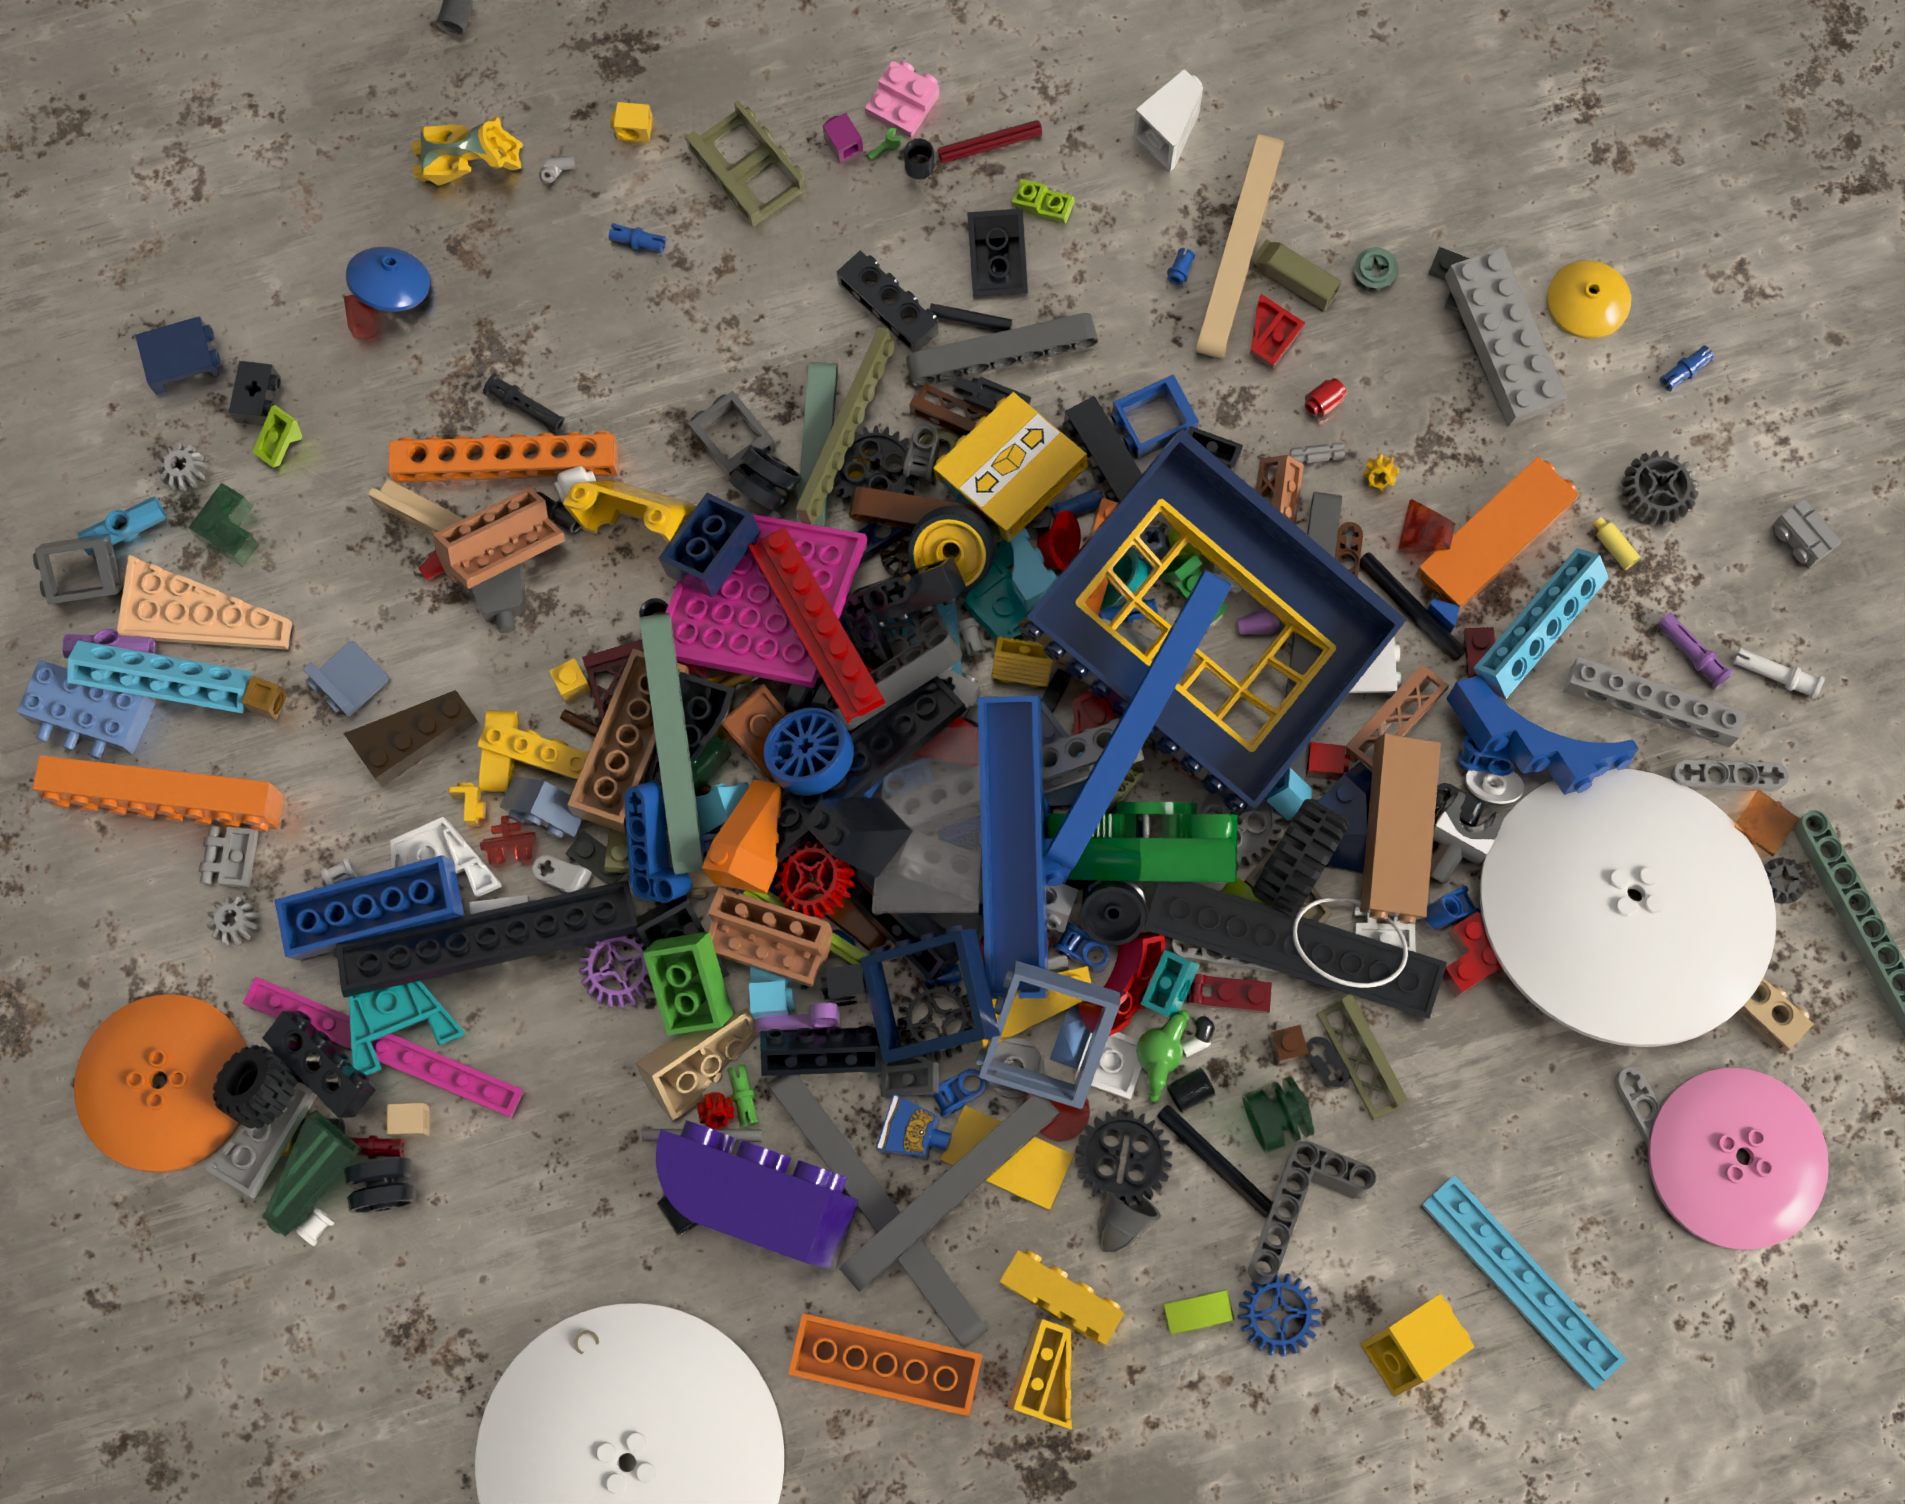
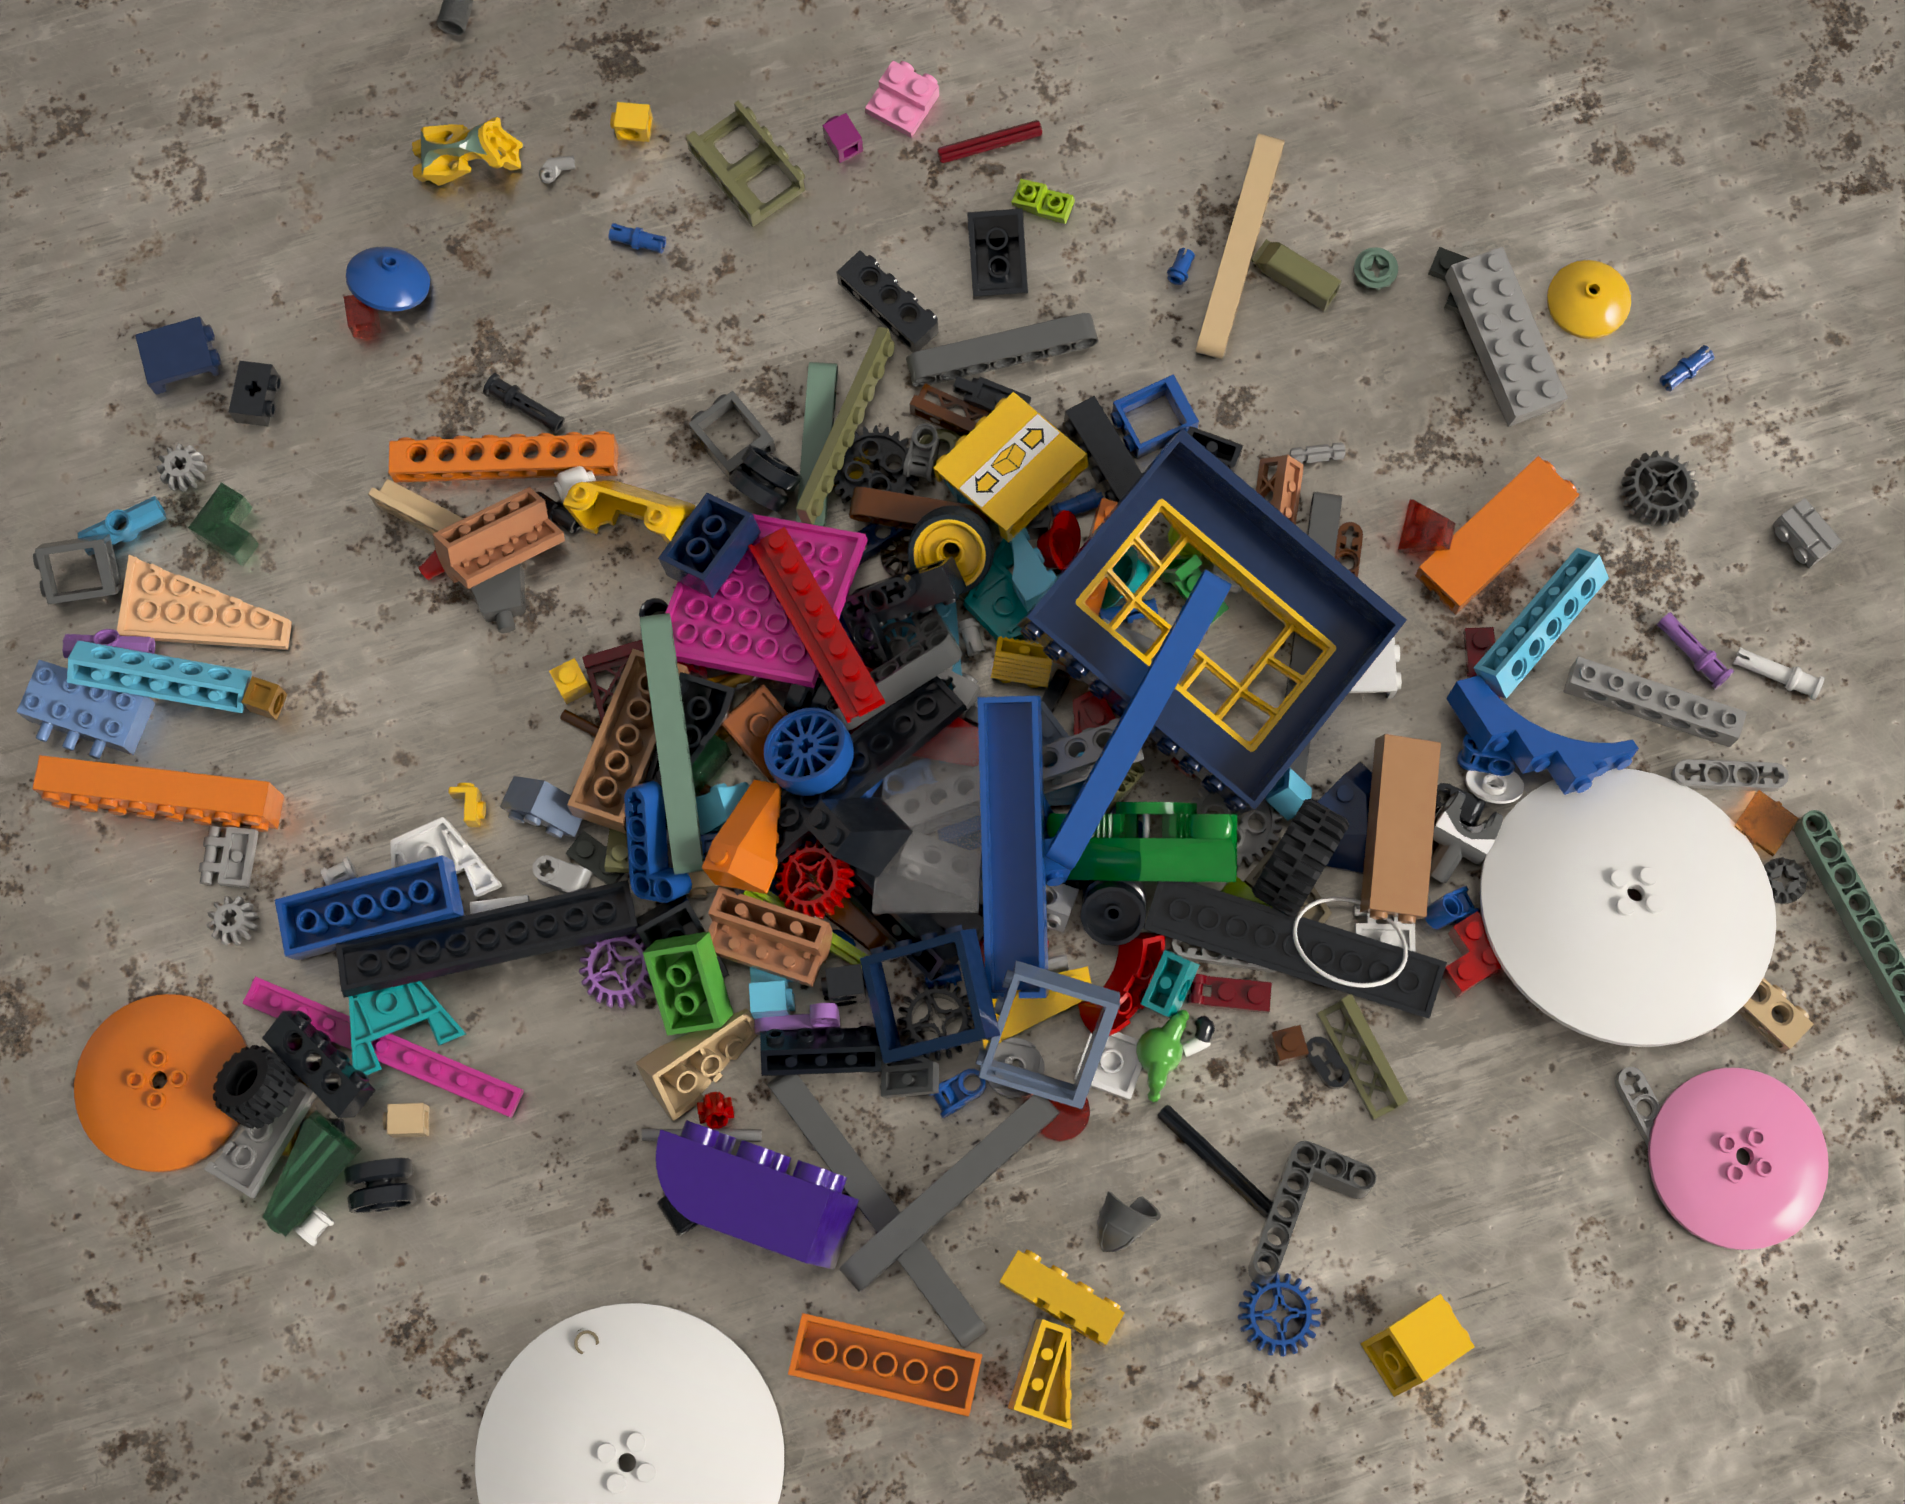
(275, 436): lime slope -> none
(347, 678): sand blue bracket -> none
(377, 1146): dark red pin -> none
(410, 735): dark brown wedge -> none
(495, 846): clear red hips -> none
(497, 770): yellow beam -> none
(533, 749): yellow bracket -> none
(742, 1095): bright green pin -> none
(888, 143): bright green hand -> none
(910, 1131): torso -> none
(916, 147): black piece -> none
(971, 317): black piece -> none
(1030, 1174): yellow tile -> none
(1071, 1039): medium blue slope -> none
(1080, 947): blue piece -> none
(1149, 1163): black gear -> none
(1156, 542): sand blue piece -> none
(1168, 118): white slope -> none
(1191, 1090): black piece -> none
(1199, 1311): lime slope -> none
(1259, 623): medium lavender cone -> none
(1273, 331): red wing -> none
(1278, 1114): clear green wheel -> none
(1325, 397): red brick -> none
(1327, 761): red brick -> none
(1381, 471): yellow gear -> none
(1392, 710): nougat fence -> none
(1412, 606): black axle -> none
(1444, 612): blue slope -> none
(1524, 1282): medium azure plate -> none
(1616, 543): light yellow cylinder -> none

